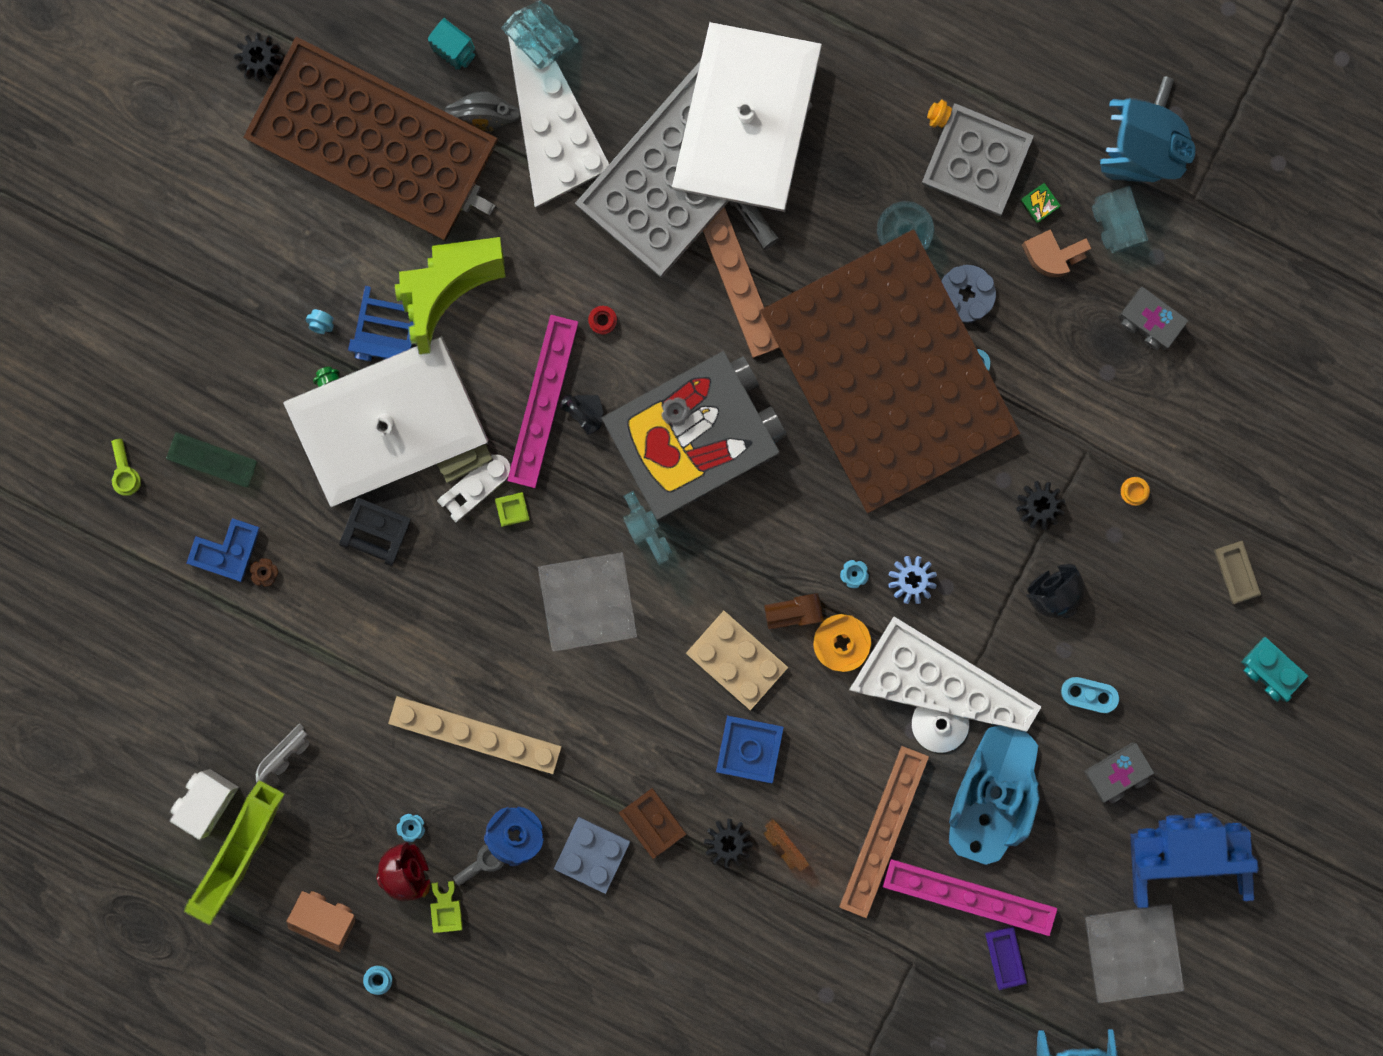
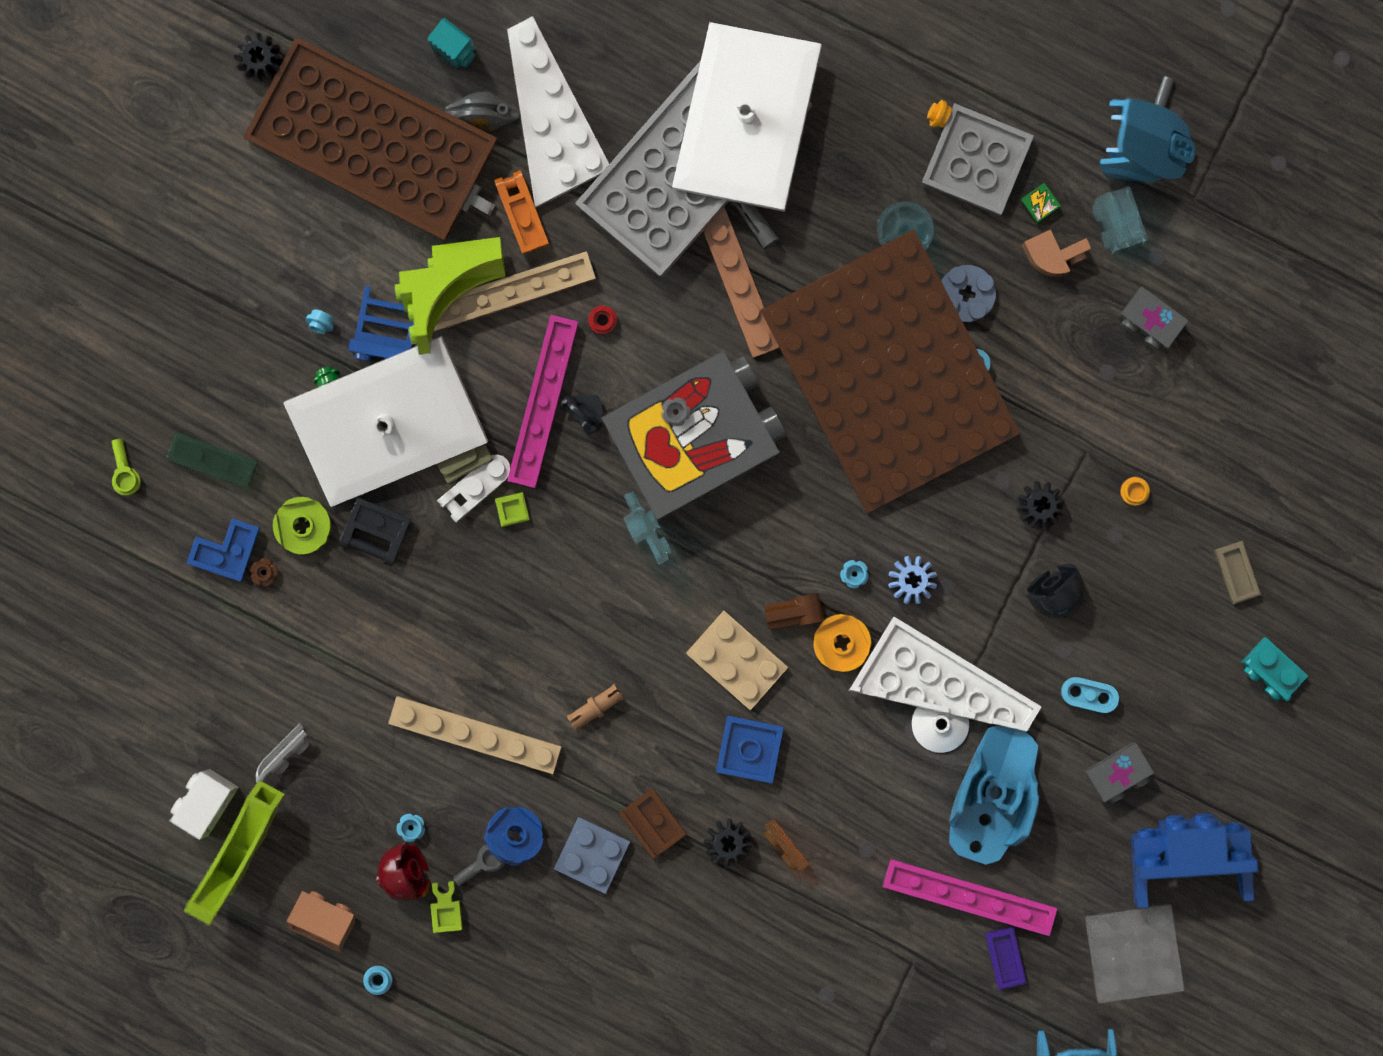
(289, 515): none -> lime plate
(518, 290): none -> tan plate
(522, 213): none -> orange plate
(539, 33): clear light blue plate -> none
(587, 601): clear plate -> none
(595, 707): none -> medium nougat pin
(883, 831): nougat plate -> none

